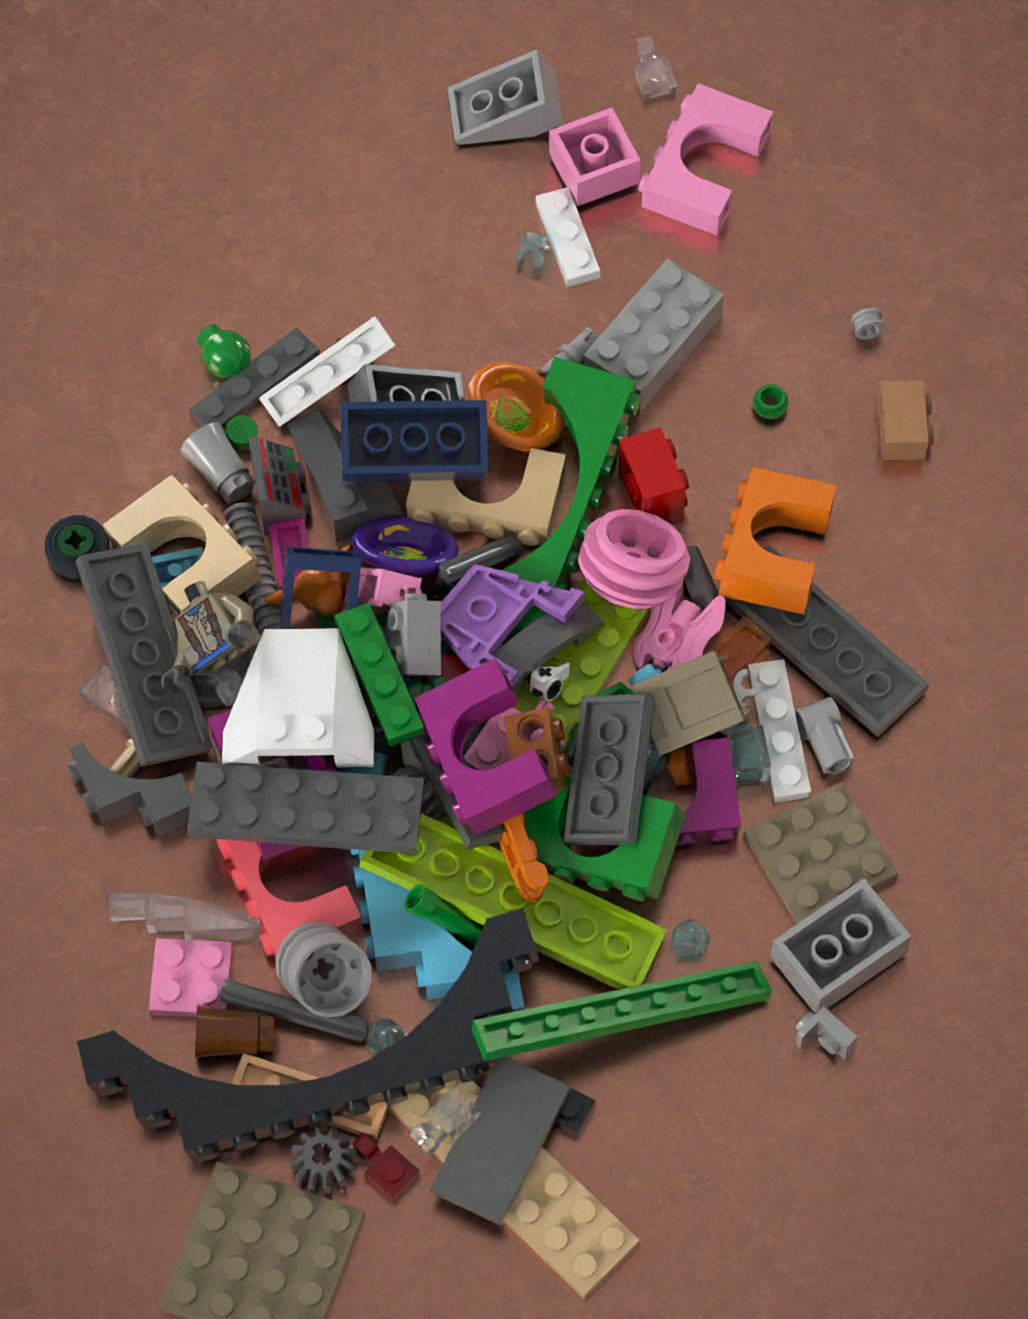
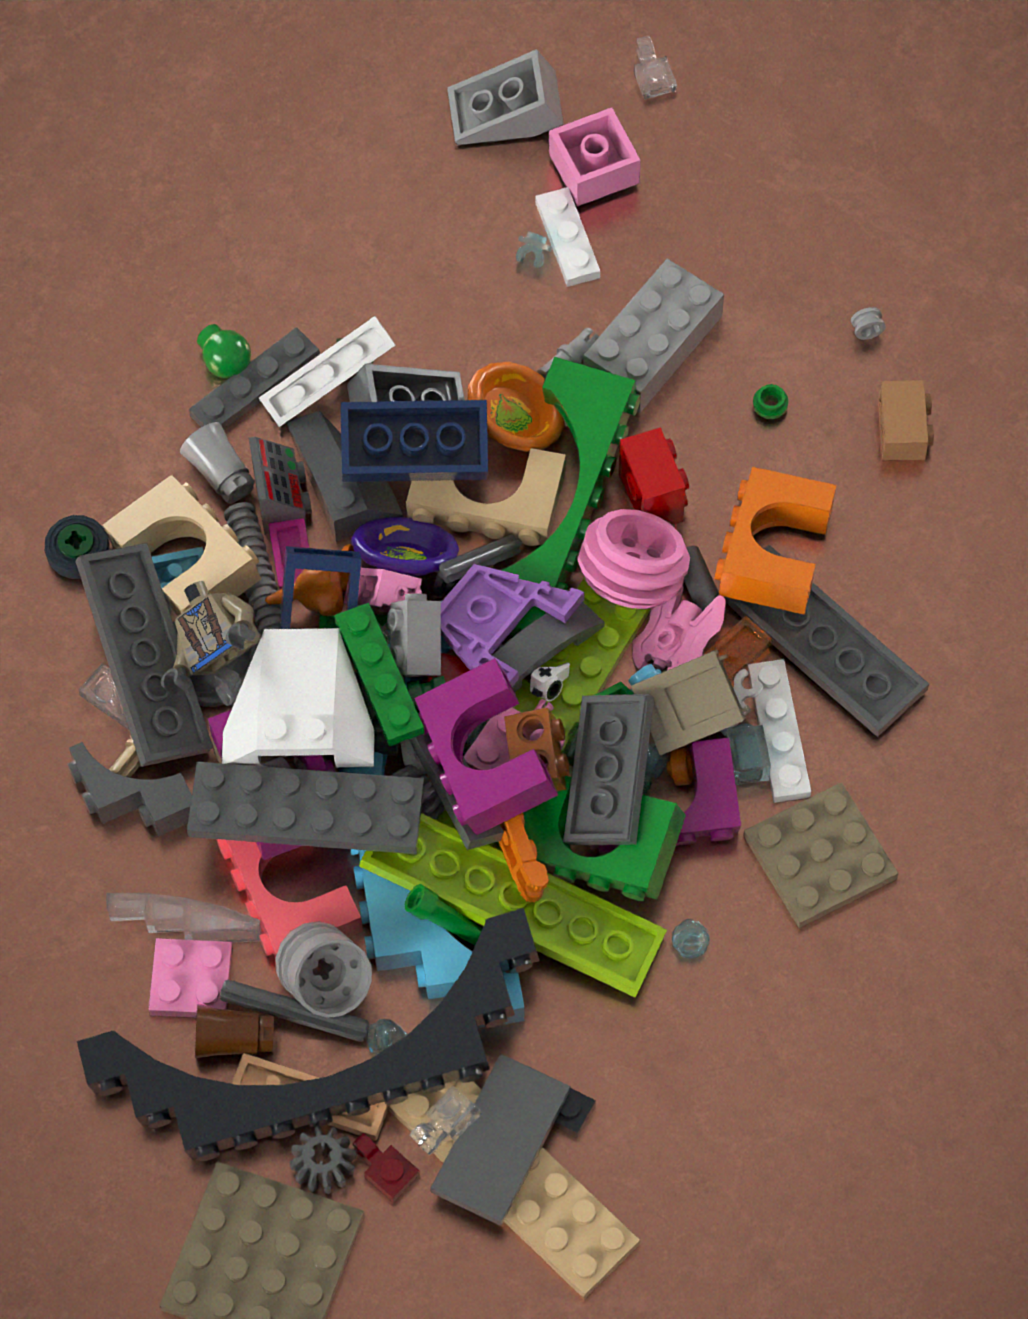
(239, 431): green piece -> none
(620, 1010): green plate -> none
(704, 118): bright pink arch -> none
(822, 726): light grey piece -> none
(831, 1031): light grey bracket -> none
(840, 946): light grey brick -> none

